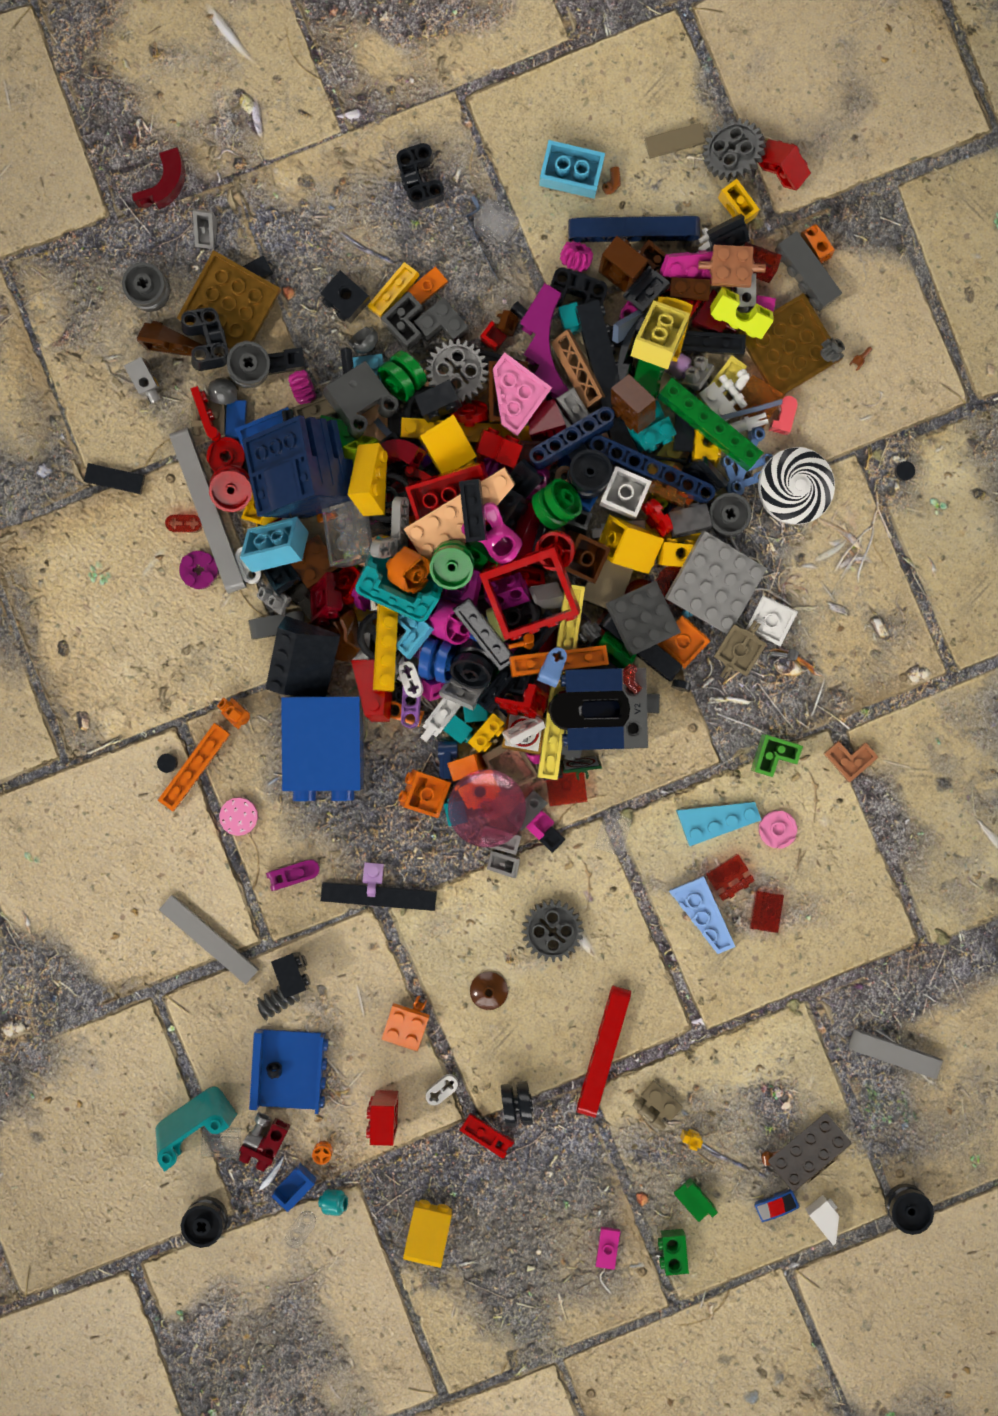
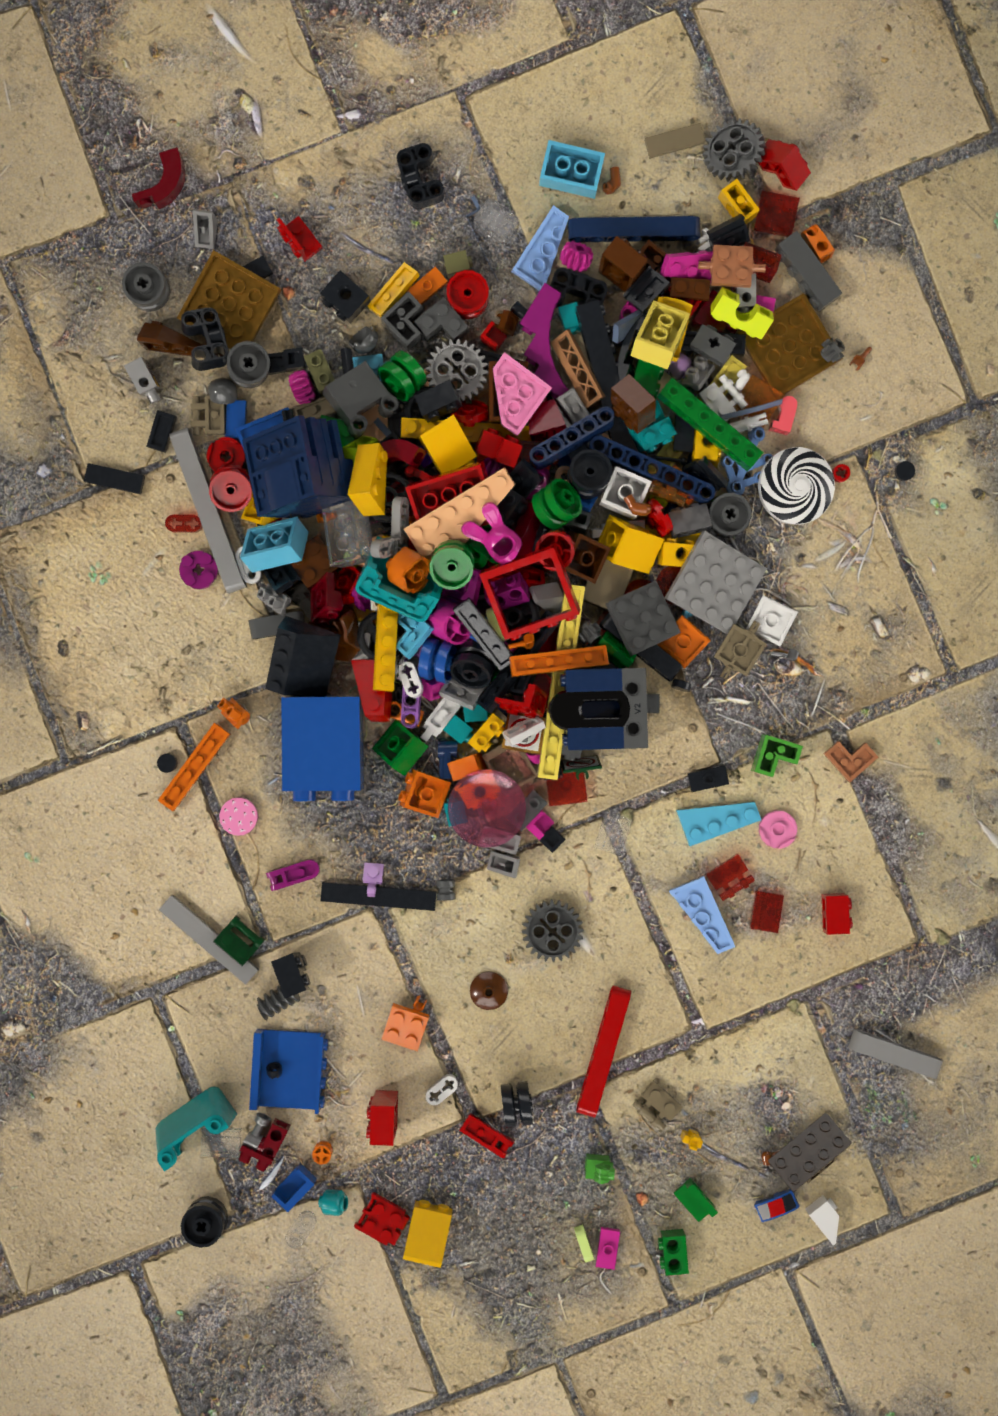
(160, 431): none -> black tile
(205, 414): red plate -> none
(236, 947): none -> dark green plate
(299, 238): none -> red bracket
(319, 369): none -> olive brick
(382, 1220): none -> red plate
(400, 747): none -> green slope
(446, 889): none -> dark grey wheel
(457, 262): none -> olive brick
(468, 283): none -> red wheel
(473, 510): black plate -> none
(538, 257): none -> light blue wing
(552, 670): medium blue piece -> none
(584, 1243): none -> yellowish green beam
(599, 1168): none -> bright green brick
(629, 678): clear red arm -> none
(636, 508): none -> dark orange arm
(708, 778): none -> black plate
(720, 352): none -> dark grey brick
(776, 214): none -> clear red plate
(836, 913): none -> red brick
(843, 467): none -> red bush
(909, 1209): black wheel -> none

